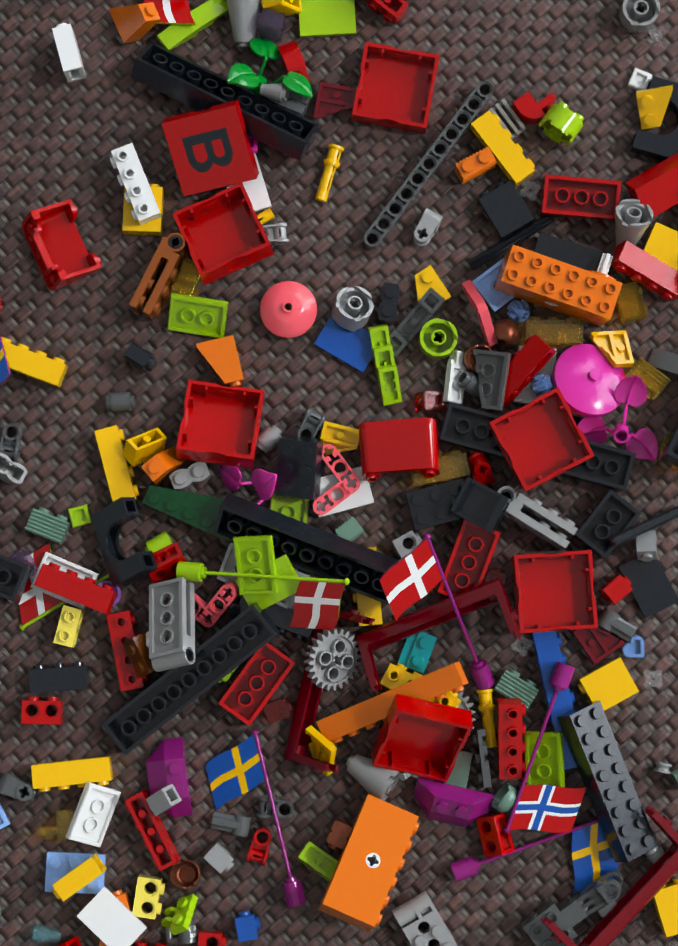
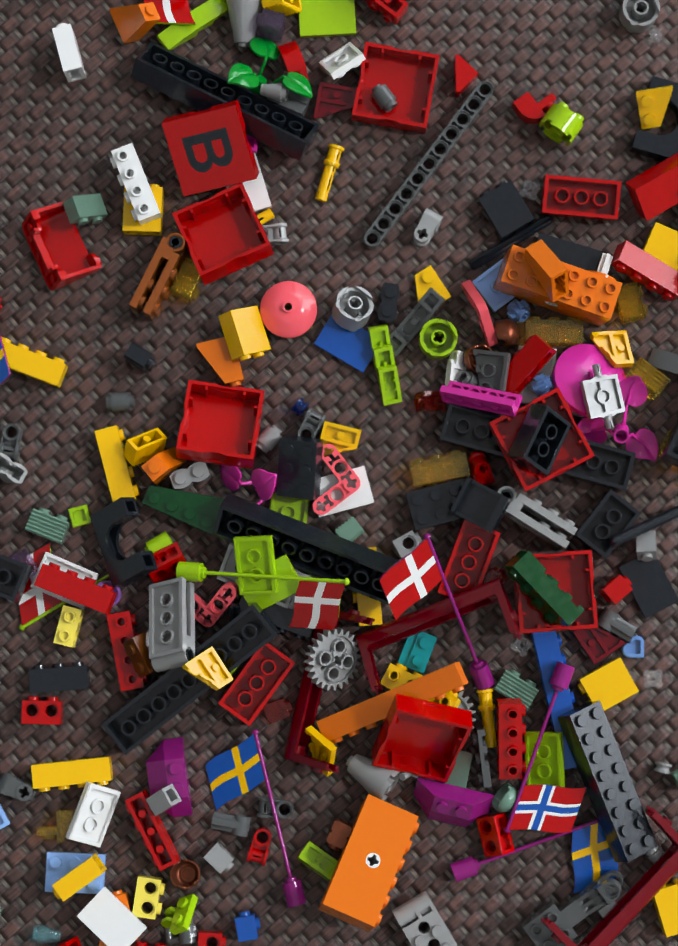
(85, 208): none -> sand green brick
(197, 315): lime tile -> none
(209, 669): none -> yellow wing
(244, 333): none -> yellow brick
(299, 407): none -> clear blue bush
(342, 60): none -> white plate
(384, 97): none -> dark grey brick
(399, 447): red windscreen -> none
(463, 75): none -> red slope
(475, 165): orange brick -> none
(481, 398): none -> dark pink fence
(498, 106): light grey tile -> none
(506, 152): yellow brick -> none
(539, 439): none -> black brick
(542, 590): none -> dark green wedge
(548, 270): none -> orange slope
(602, 396): none -> plate
(631, 220): light grey cone -> none
(639, 80): white tile -> none

